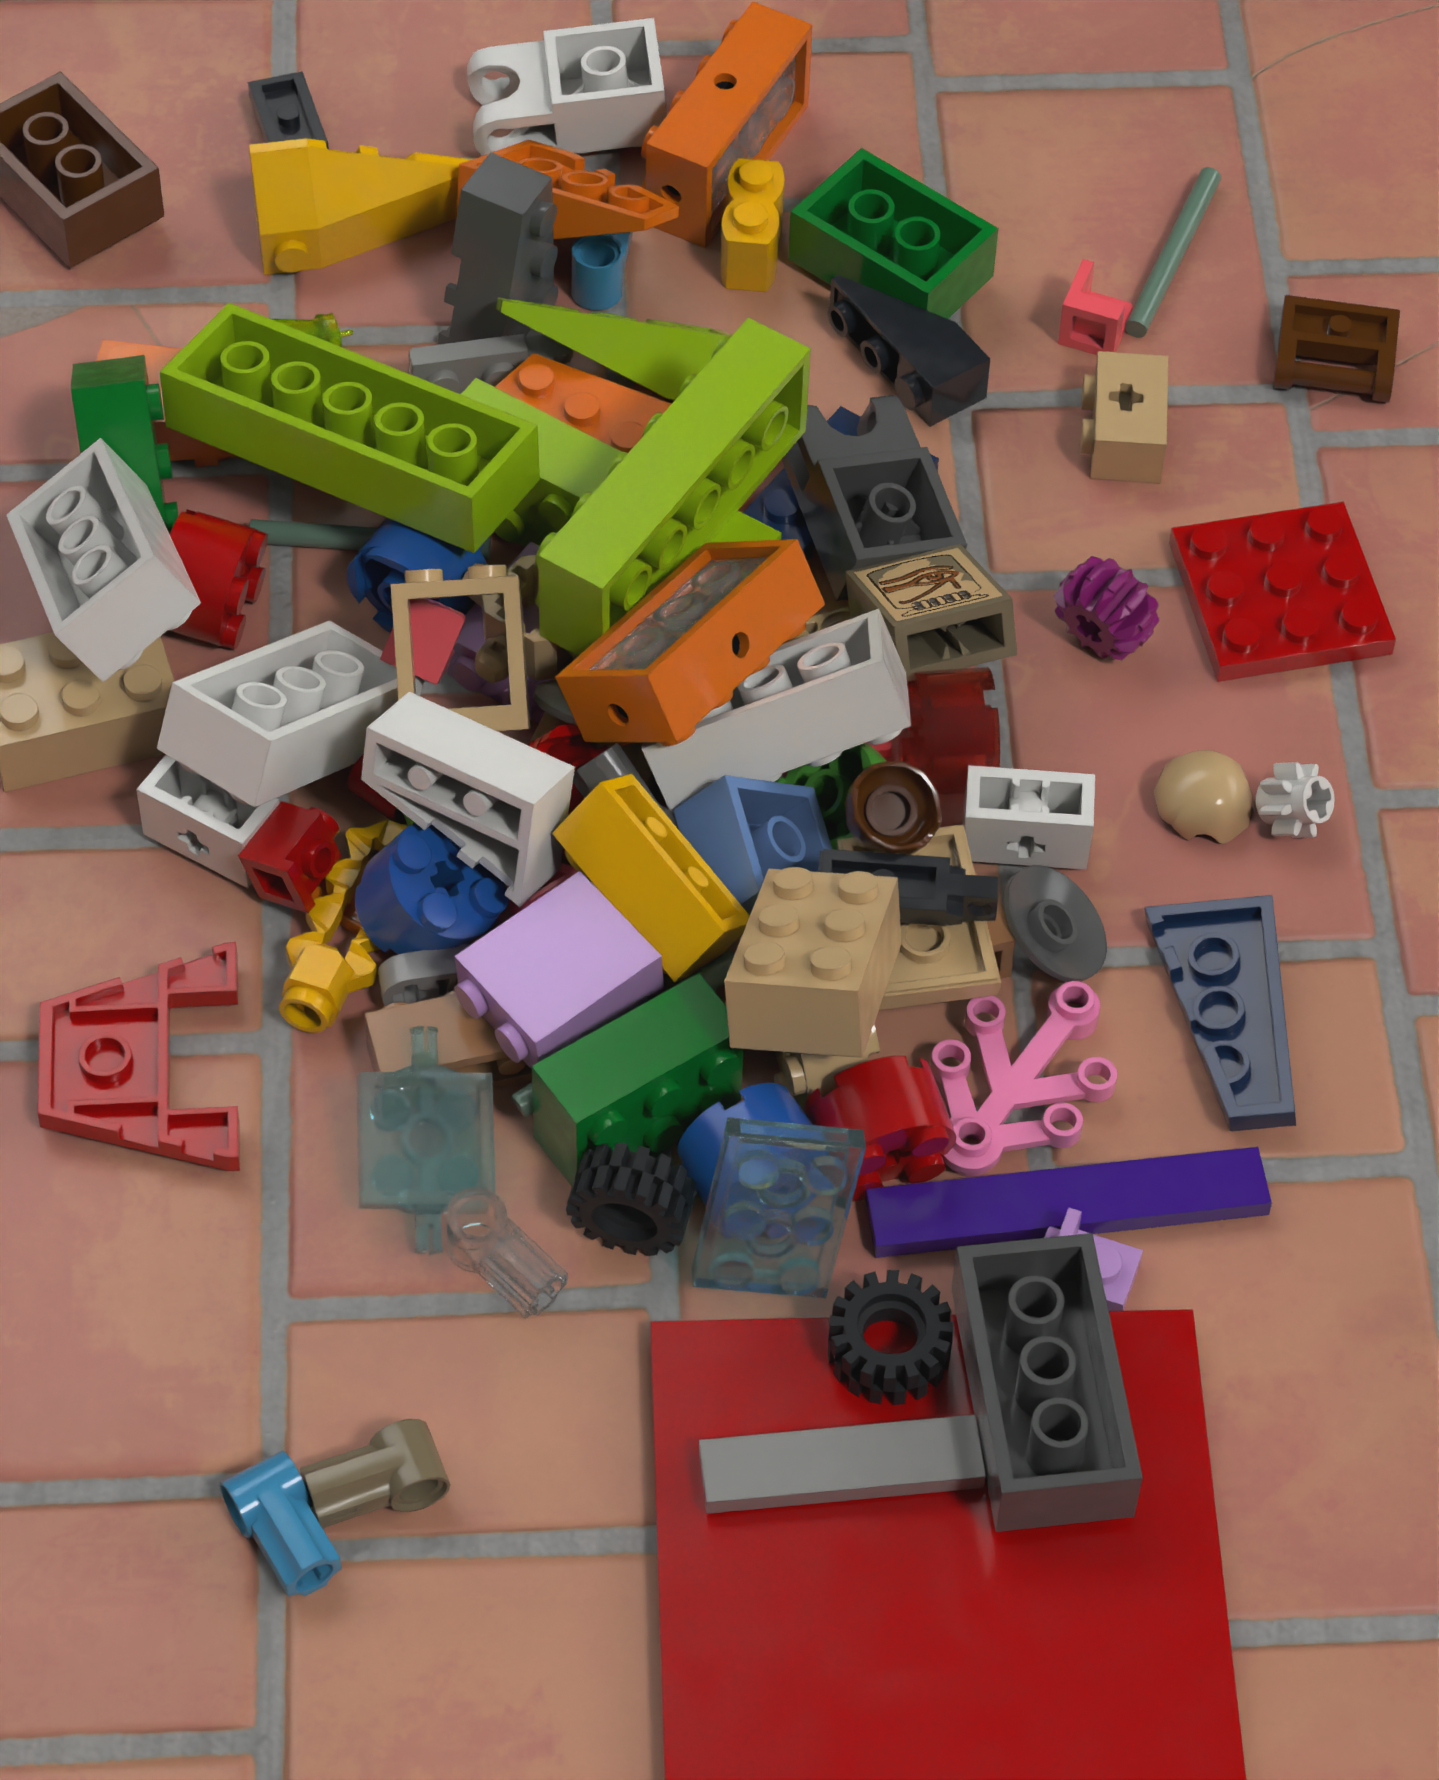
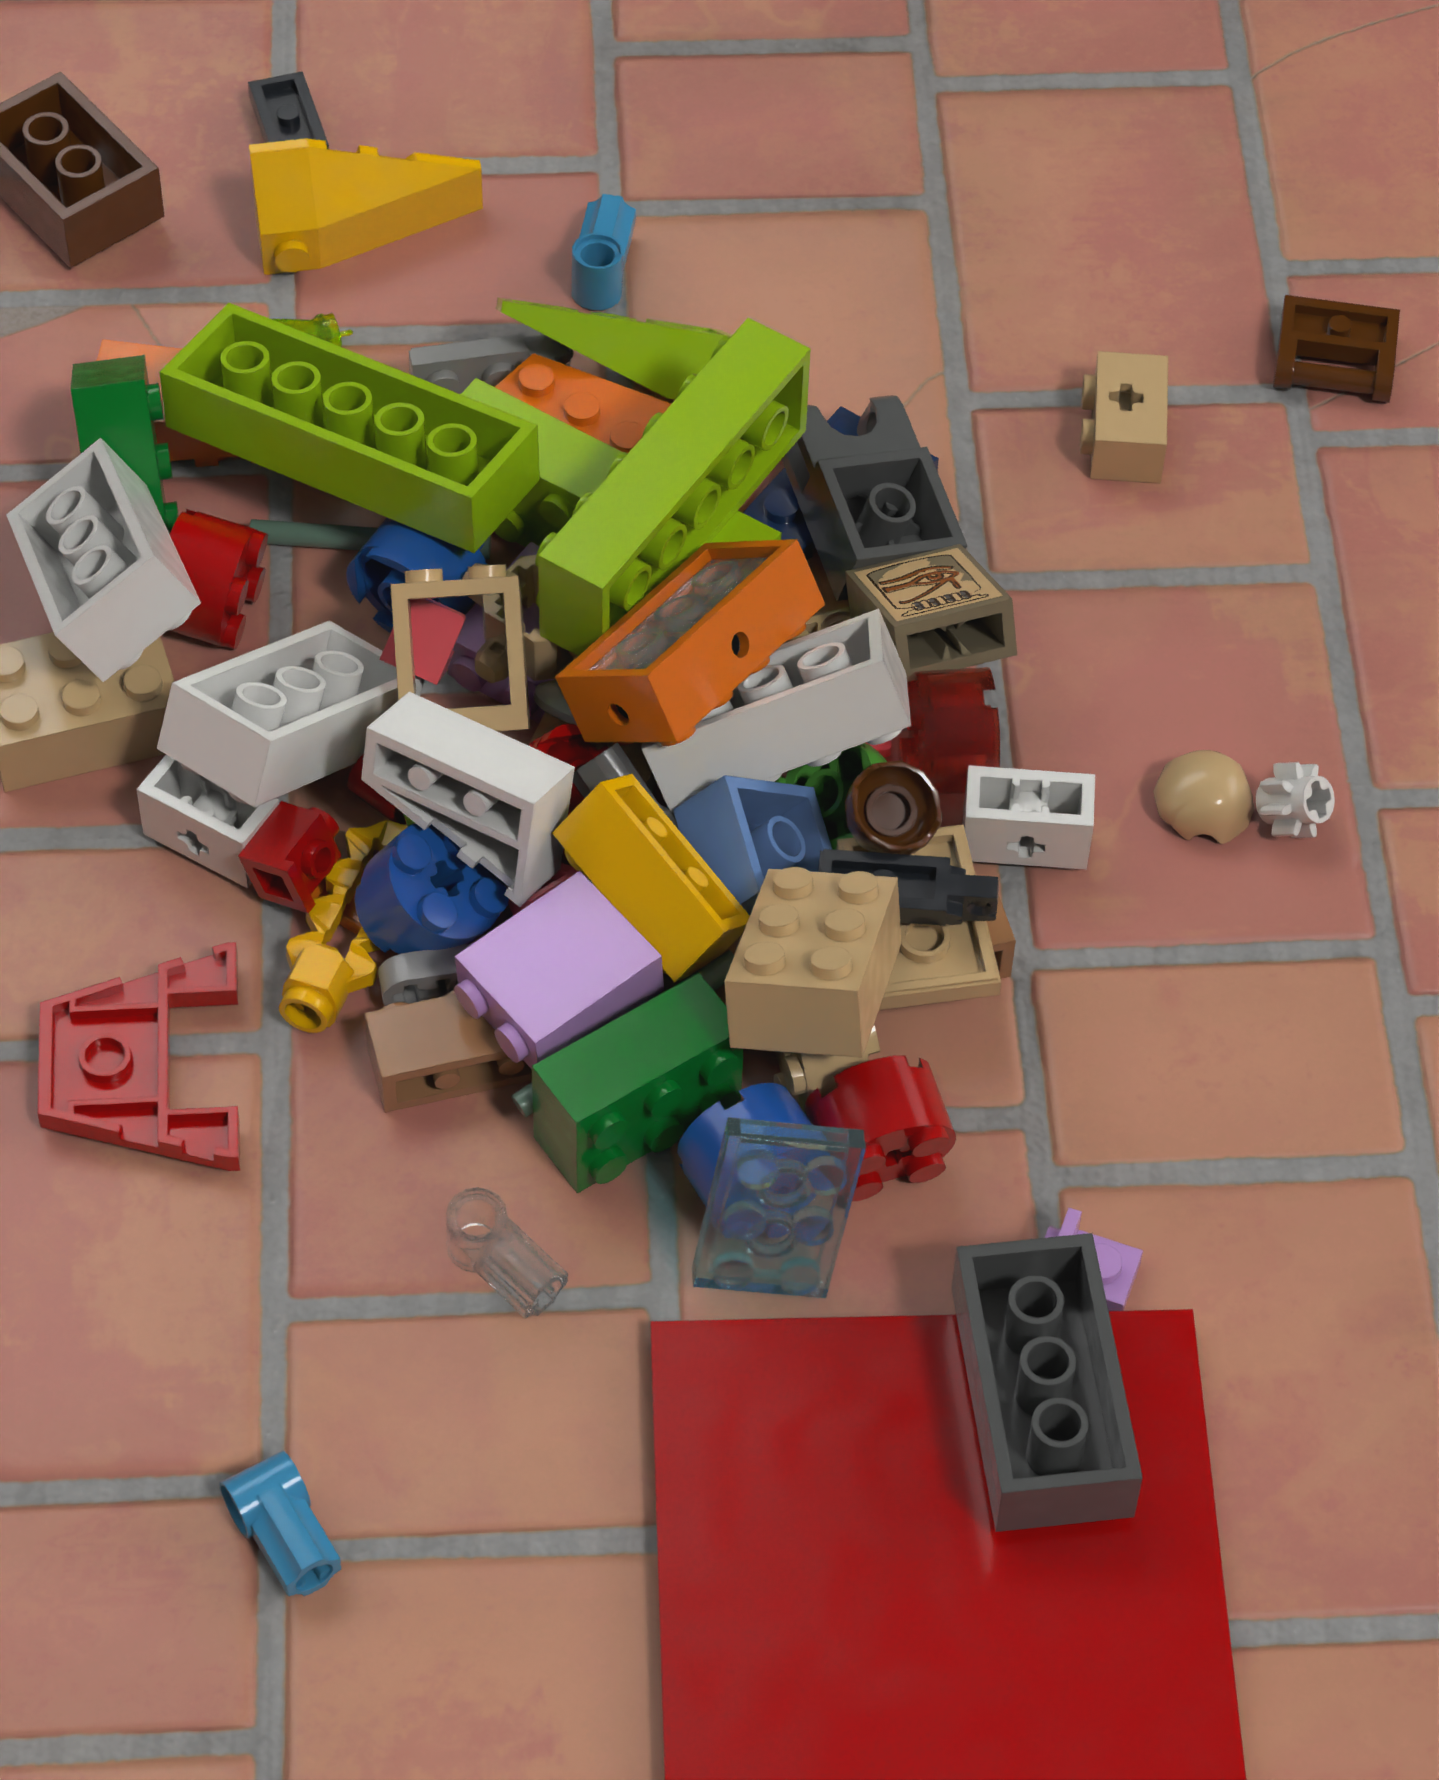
(393, 1470): dark tan piece -> none
(423, 1138): clear light blue plate -> none
(503, 249): dark grey wedge -> none
(572, 90): white brick -> none
(584, 199): orange wedge -> none
(631, 1199): black tyre -> none
(733, 109): orange brick -> none
(752, 225): yellow brick -> none
(841, 1464): light grey tile -> none
(890, 1303): black tyre -> none
(892, 236): green brick -> none
(916, 351): black slope -> none
(1019, 1084): bright pink plant -> none
(1055, 923): dark grey dish -> none
(1091, 319): coral panel -> none
(1106, 608): magenta gear -> none
(1108, 1194): dark purple tile -> none
(1172, 252): sand green bar -> none
(1231, 995): wing -> none
(1281, 591): red plate -> none

